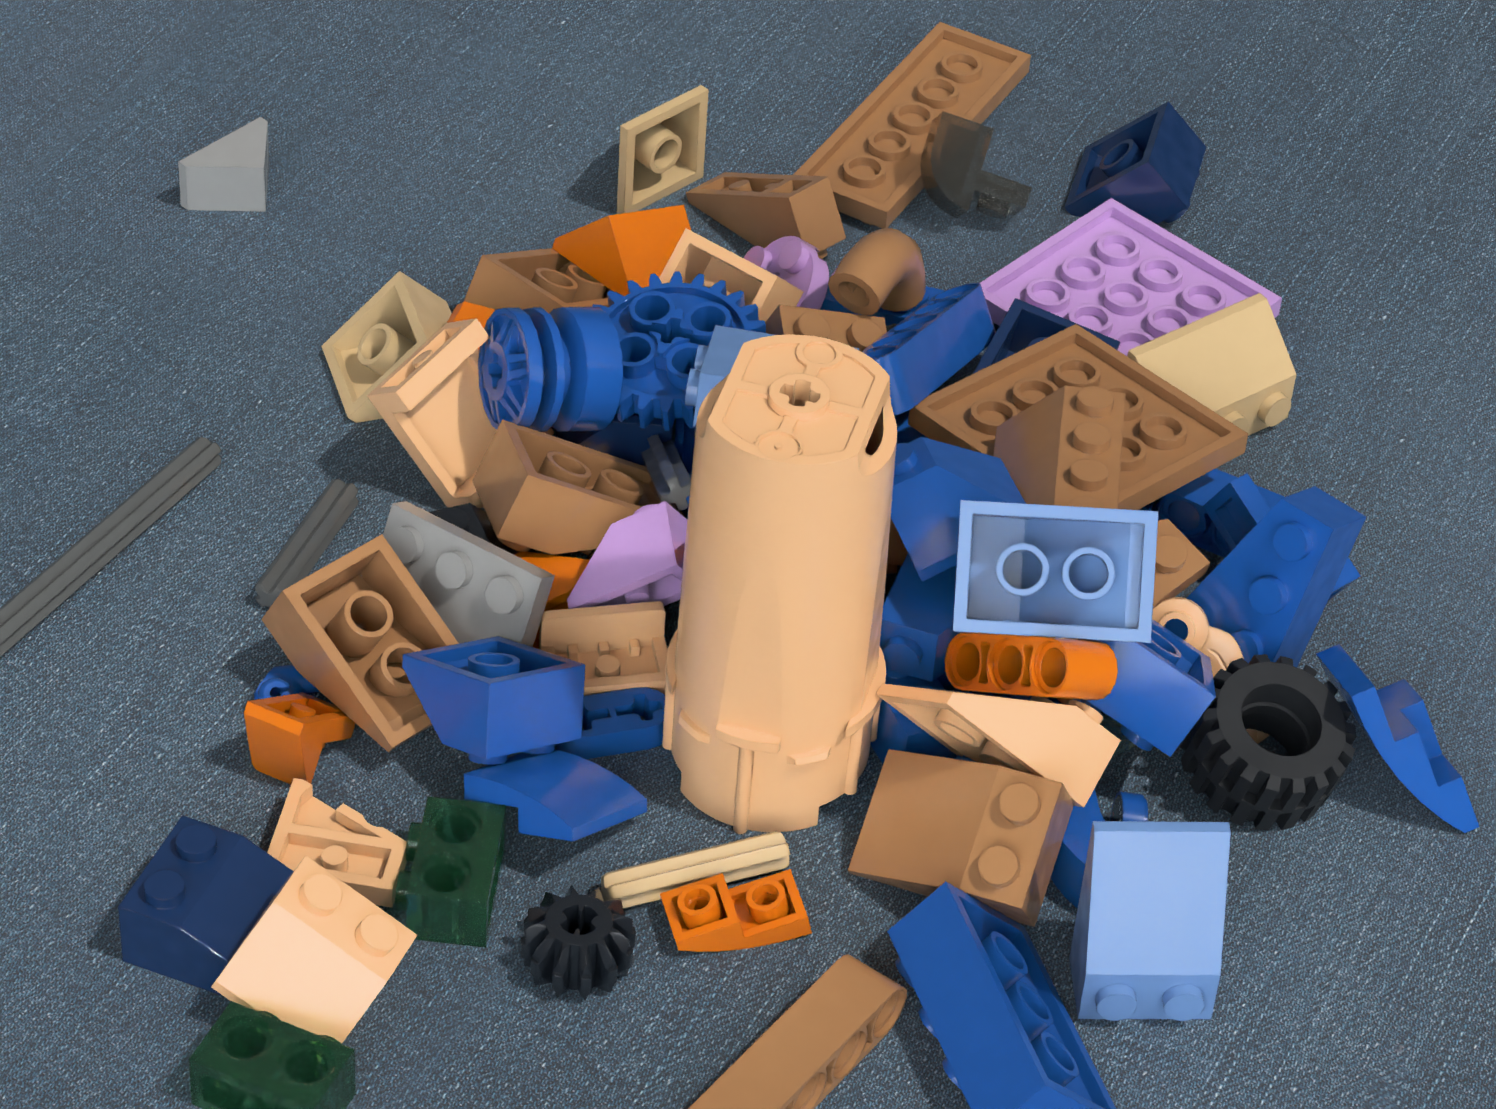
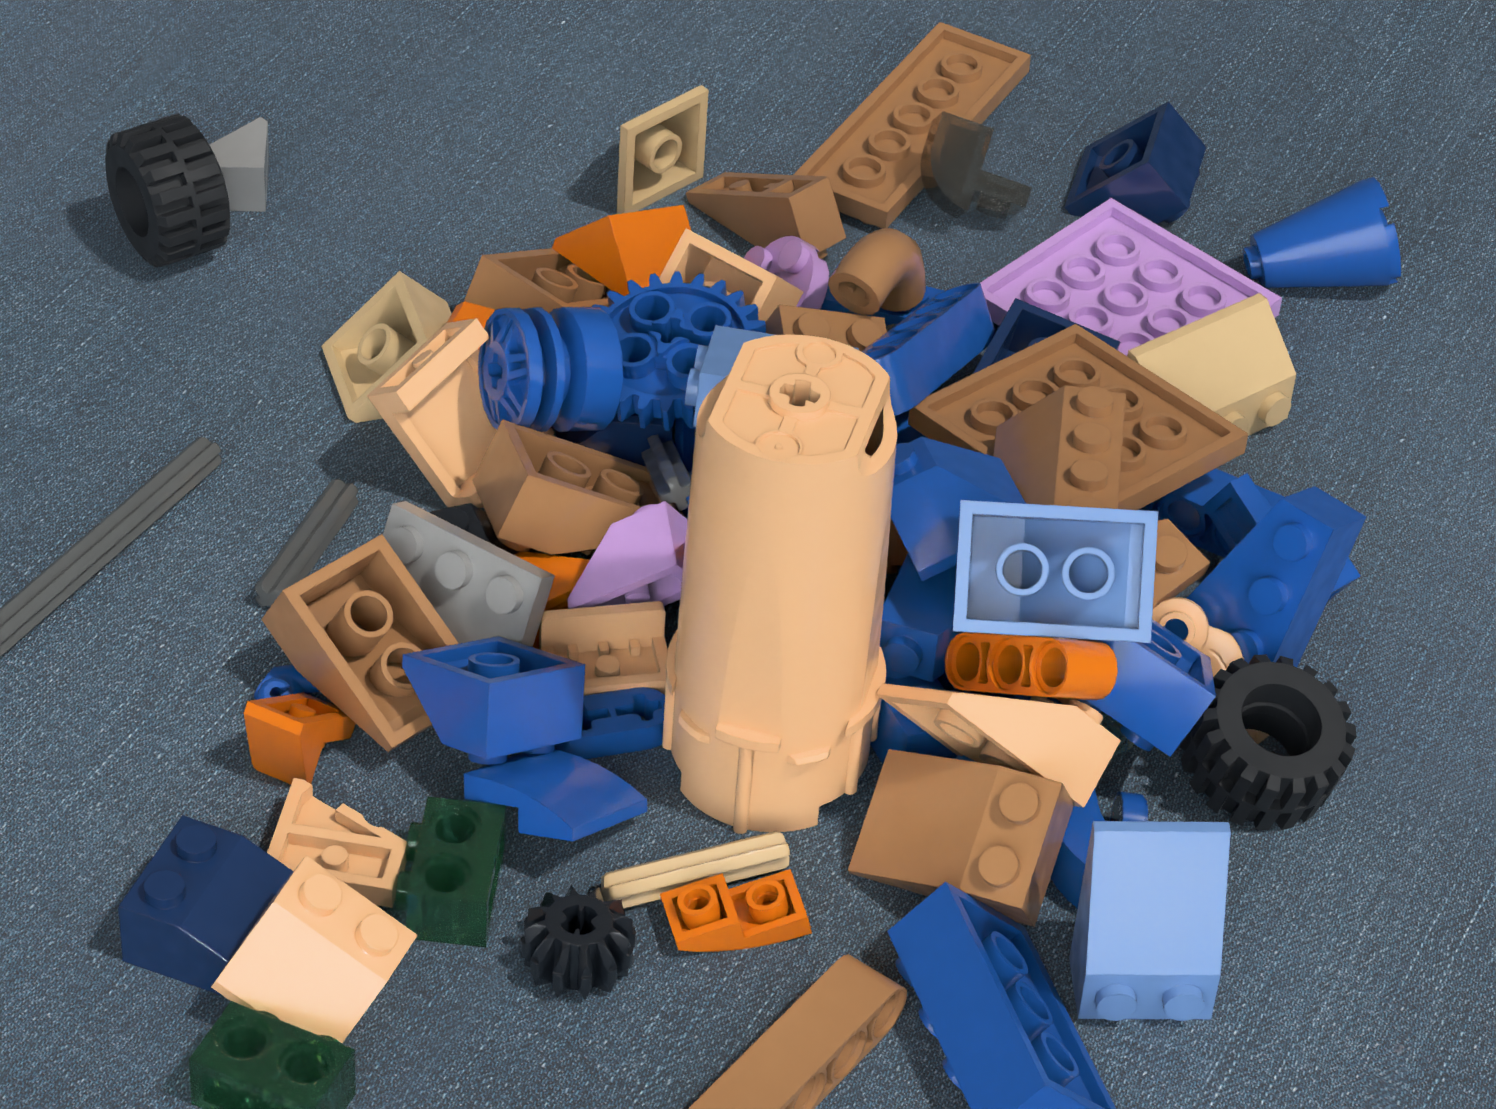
(167, 190): none -> black tyre
(1329, 243): none -> blue cone
(1403, 737): blue slope -> none

